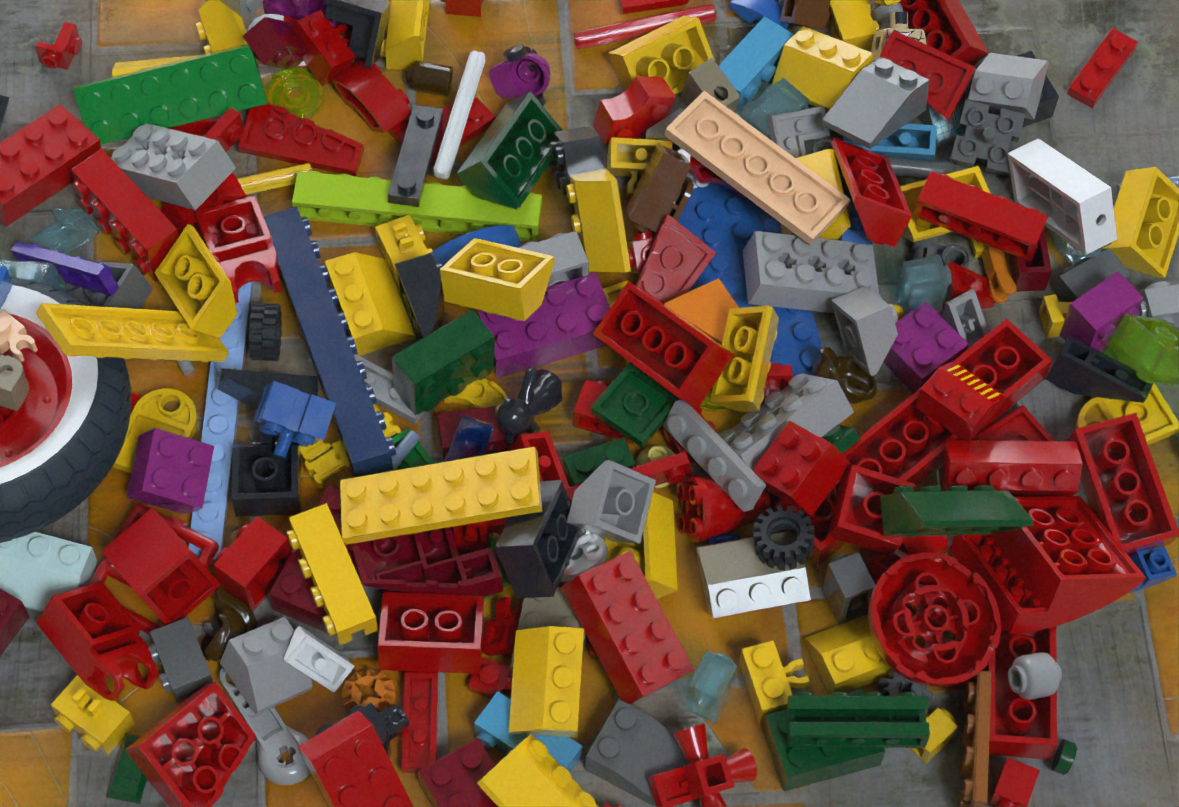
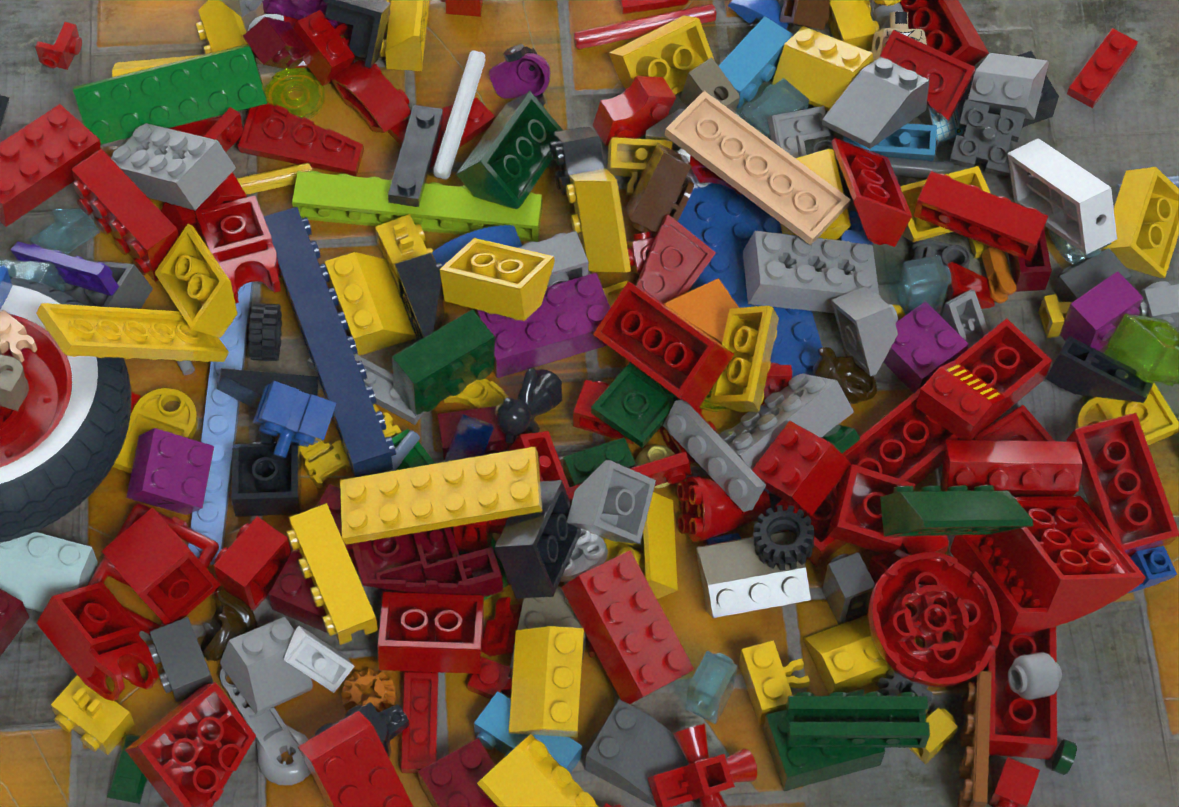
(430, 78): dark brown brick -> none

